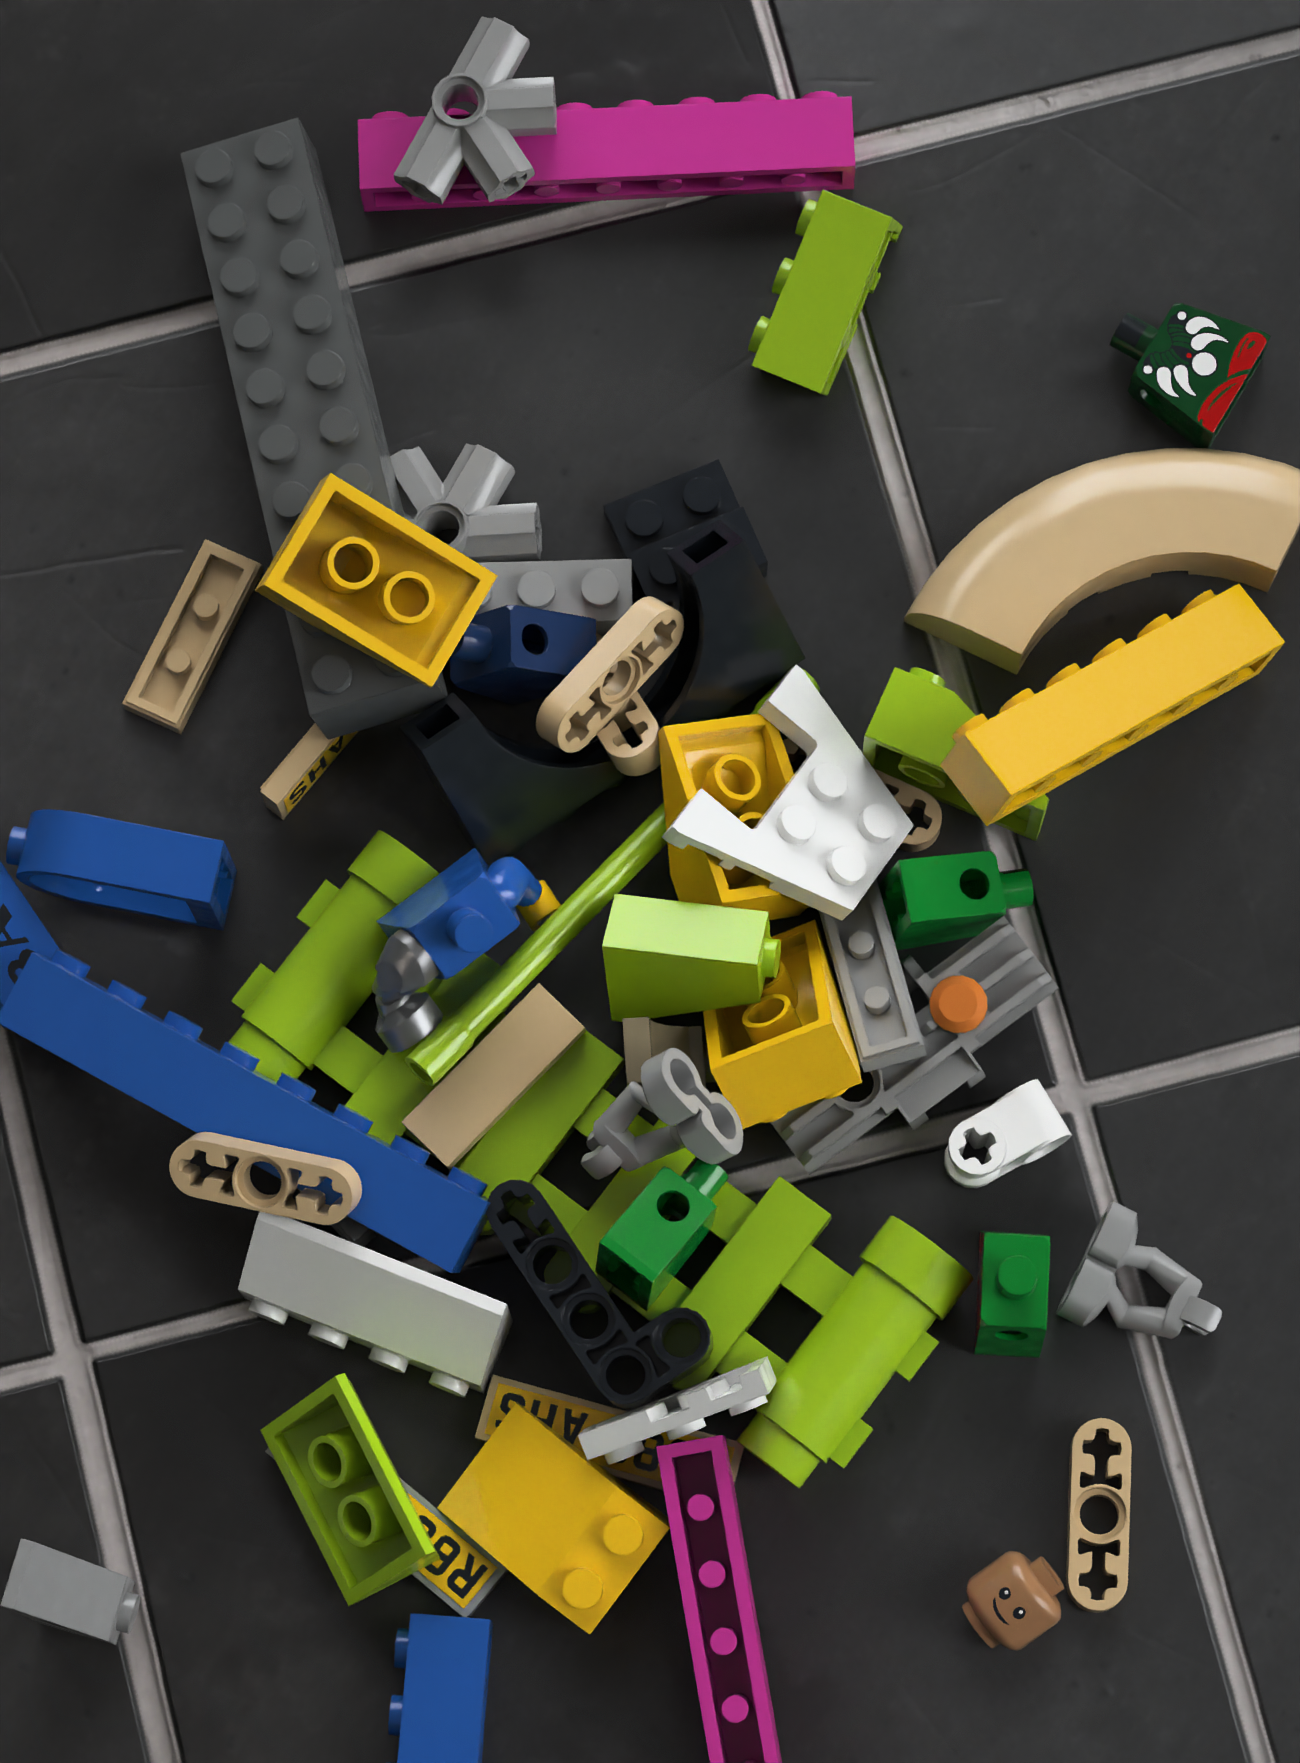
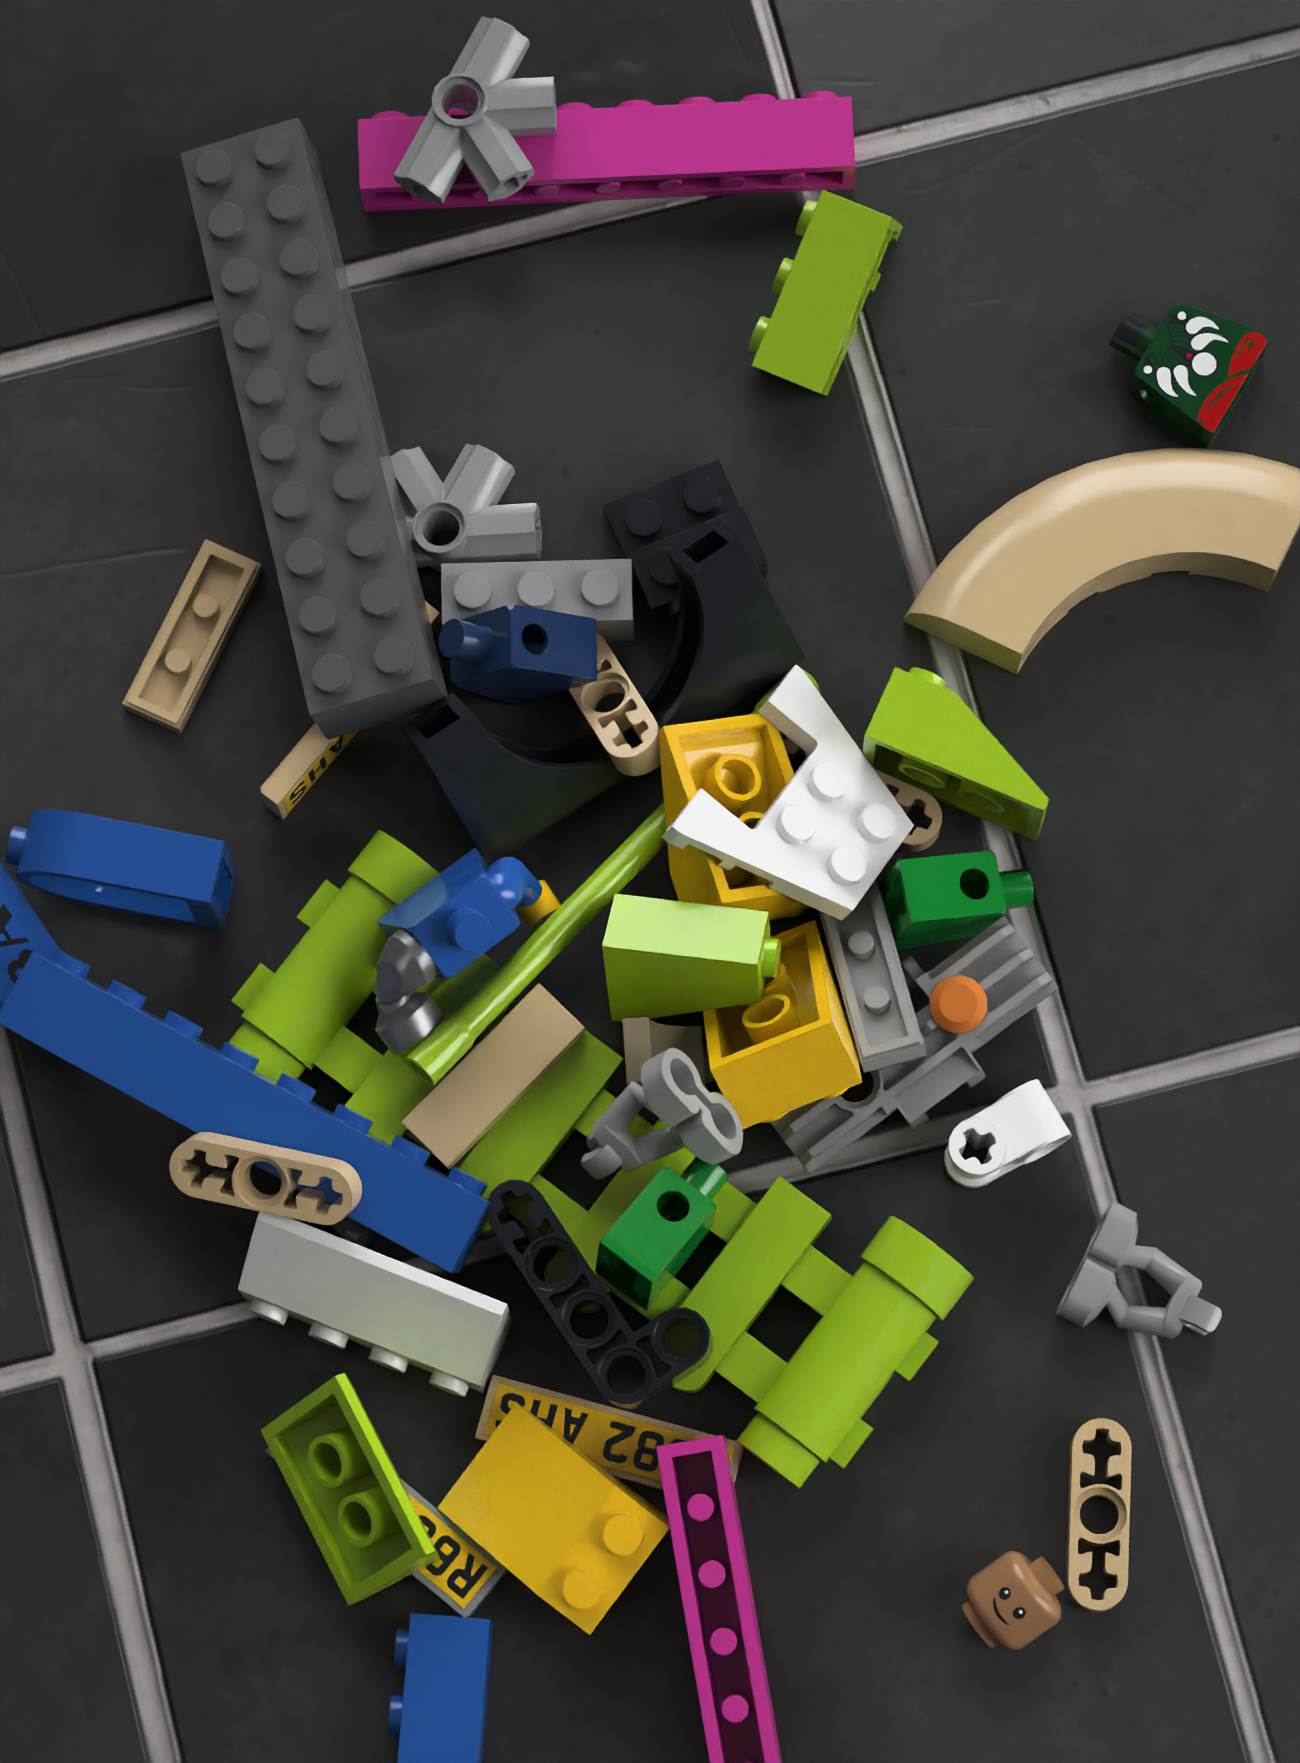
(70, 1593): light grey slope -> none
(376, 581): yellow slope -> none
(581, 703): tan beam -> none
(679, 1412): white wing -> none
(1012, 1293): green torso -> none
(1110, 703): yellow brick -> none

